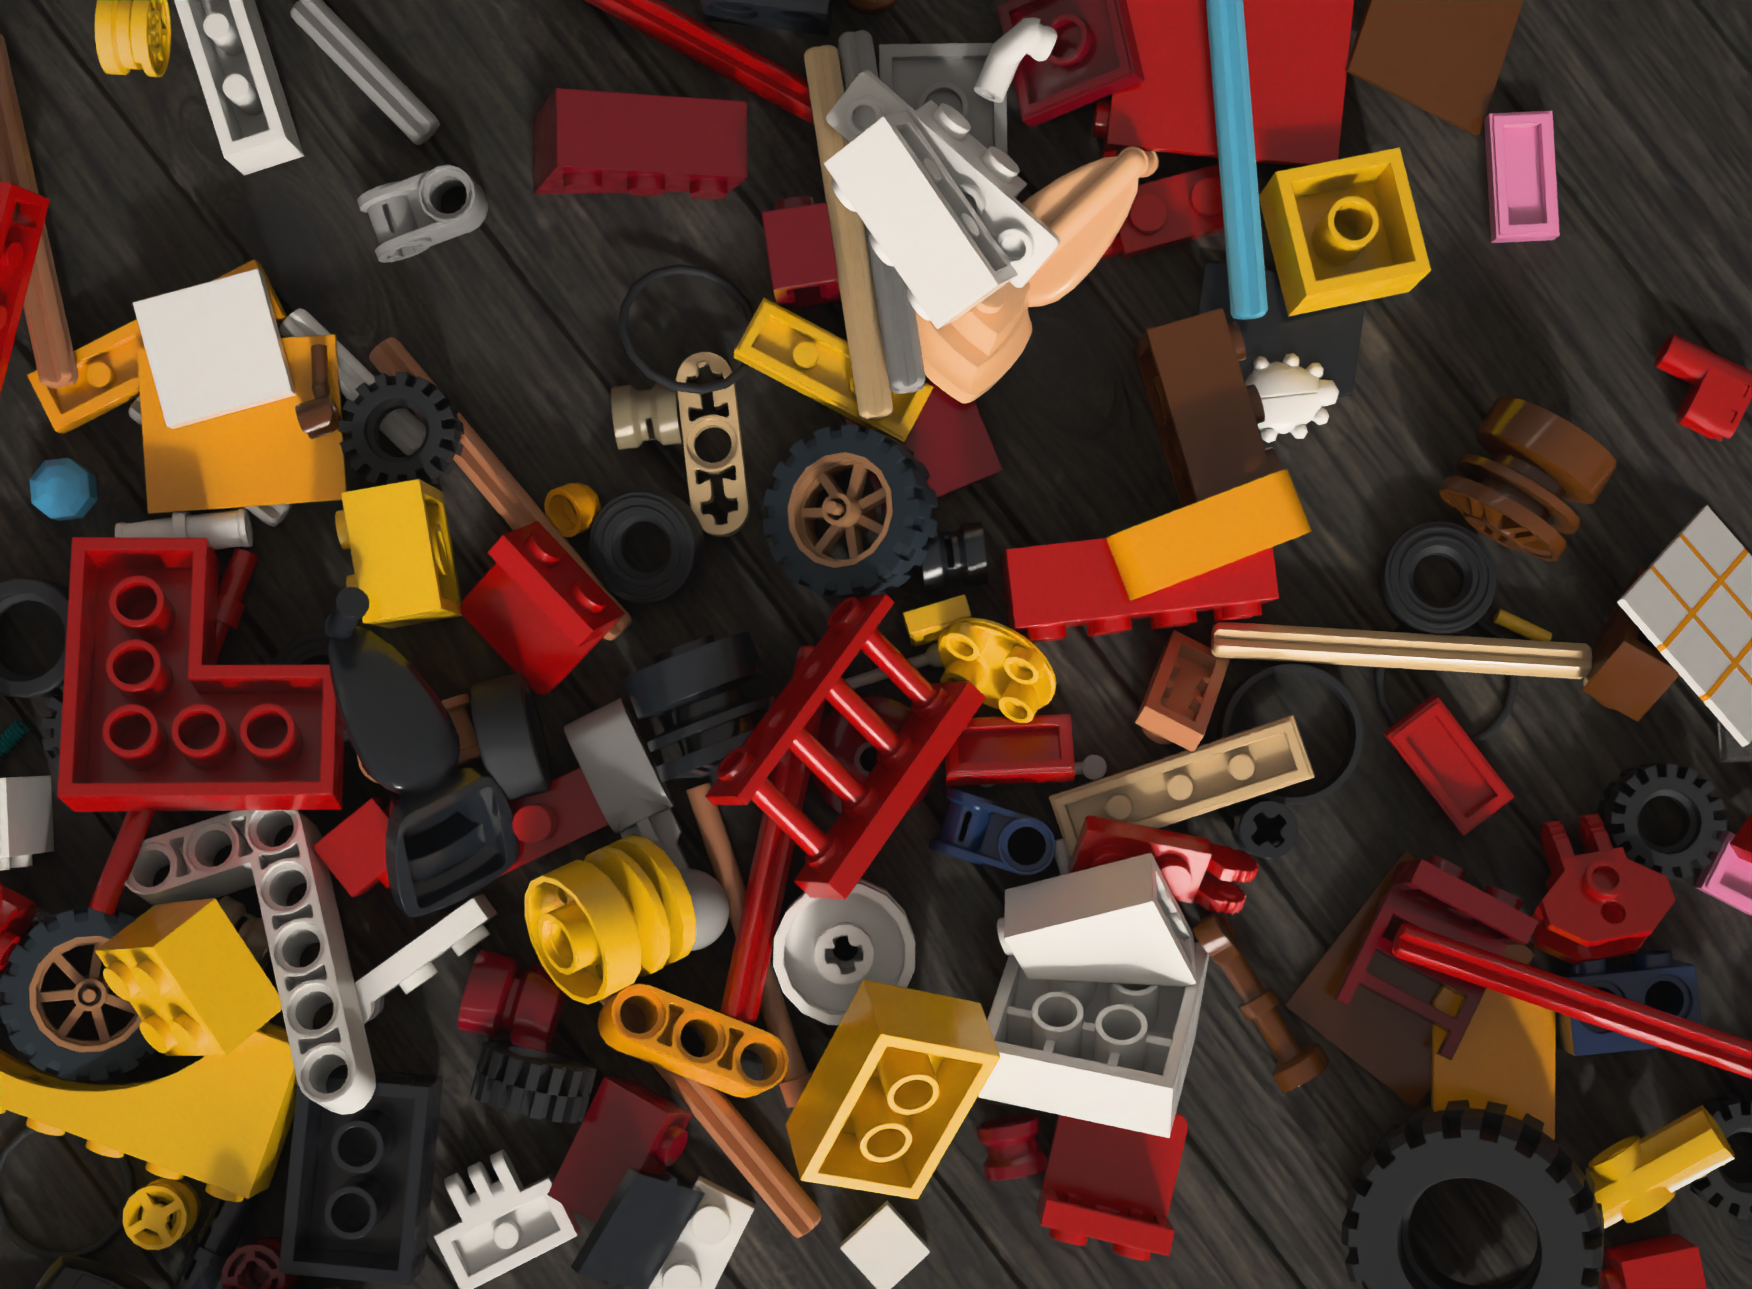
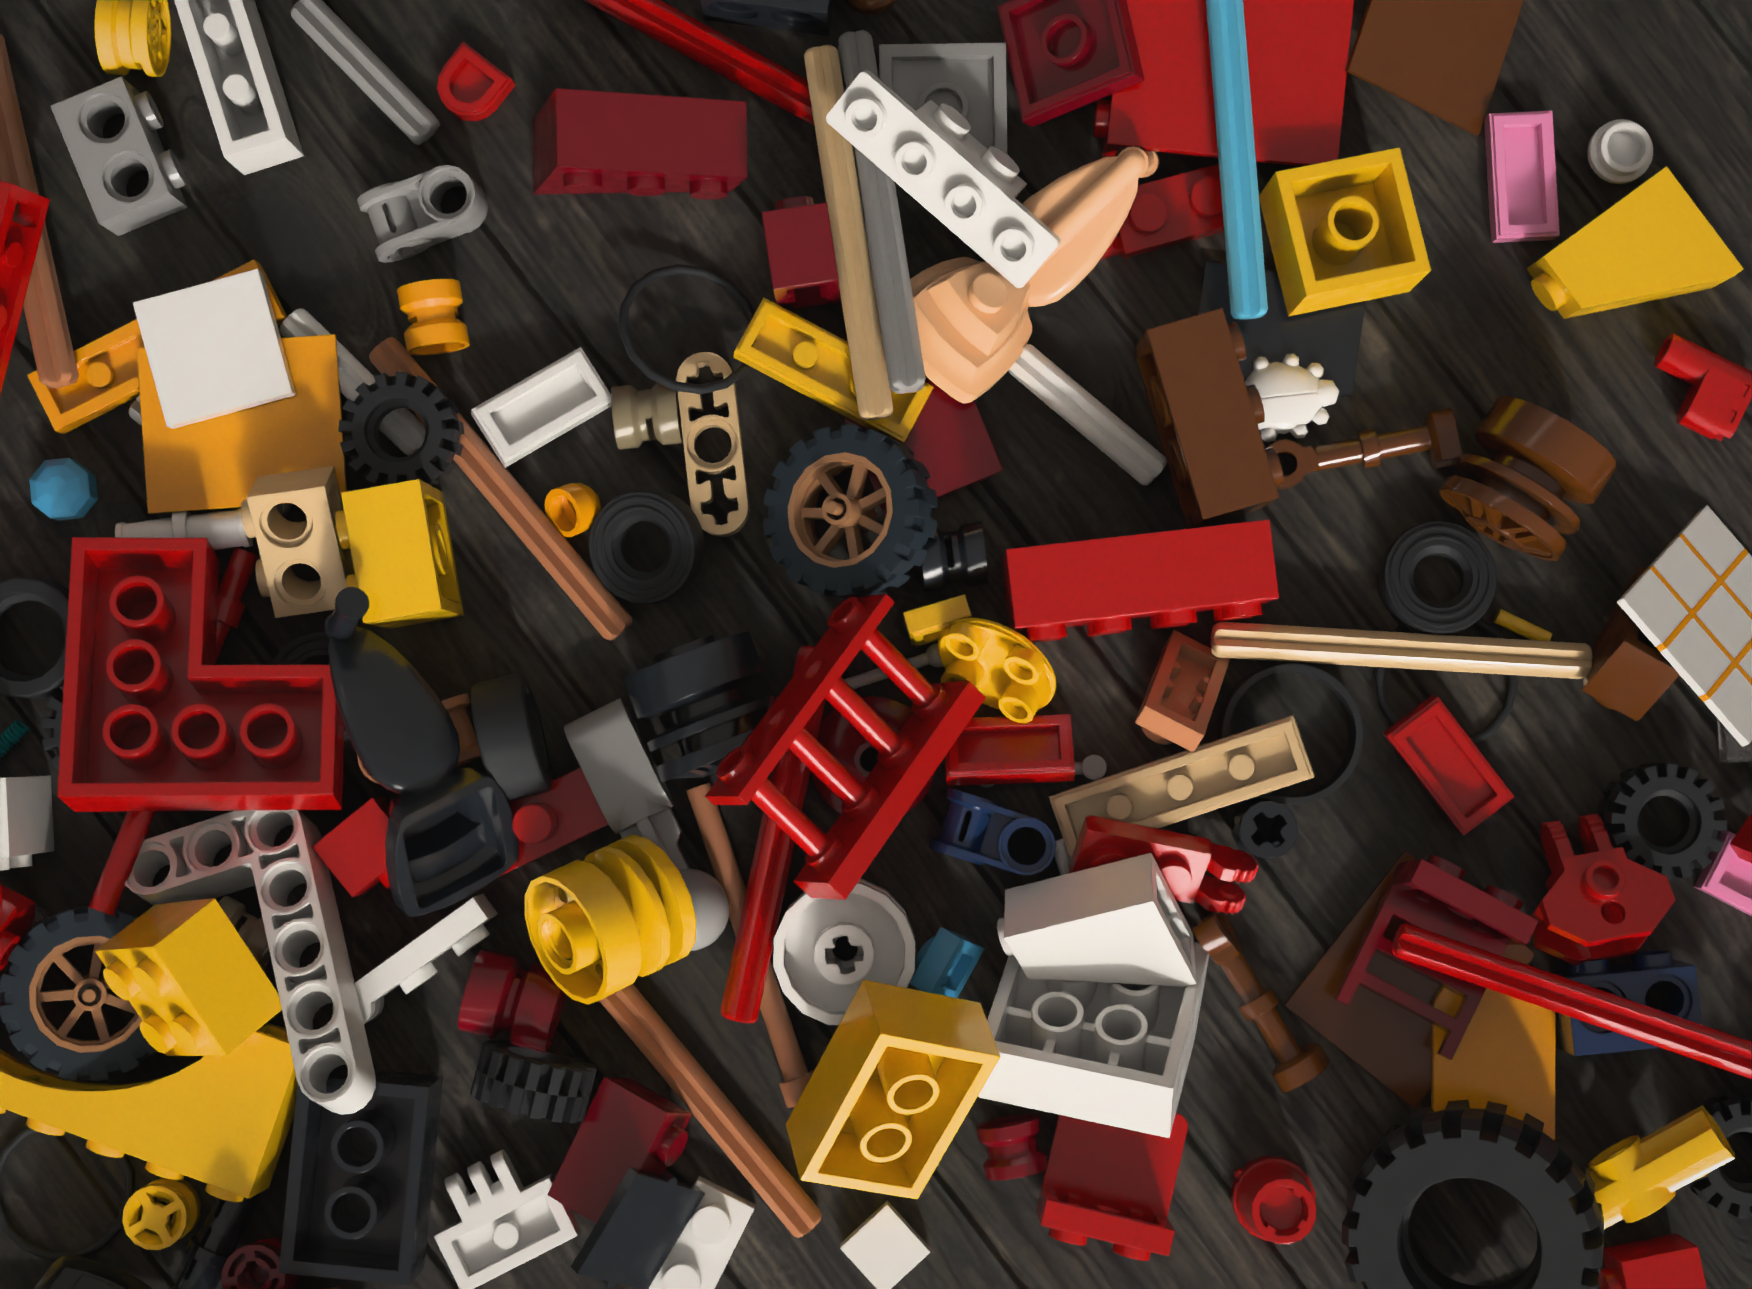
(111, 162): none -> light grey brick
(305, 542): none -> tan brick
(320, 414): reddish brown hand -> none
(433, 311): none -> light orange wheel
(472, 85): none -> red tile
(539, 607): red bracket -> none
(542, 407): none -> white tile
(723, 1039): light orange beam -> none
(919, 219): white brick -> none
(945, 963): none -> dark azure plate
(1007, 52): white arm -> none
(1088, 415): none -> white axle
(1208, 534): light orange beam -> none
(1274, 1199): none -> red piece
(1437, 435): none -> reddish brown piece
(1620, 151): none -> white plate
(1635, 253): none -> yellow slope

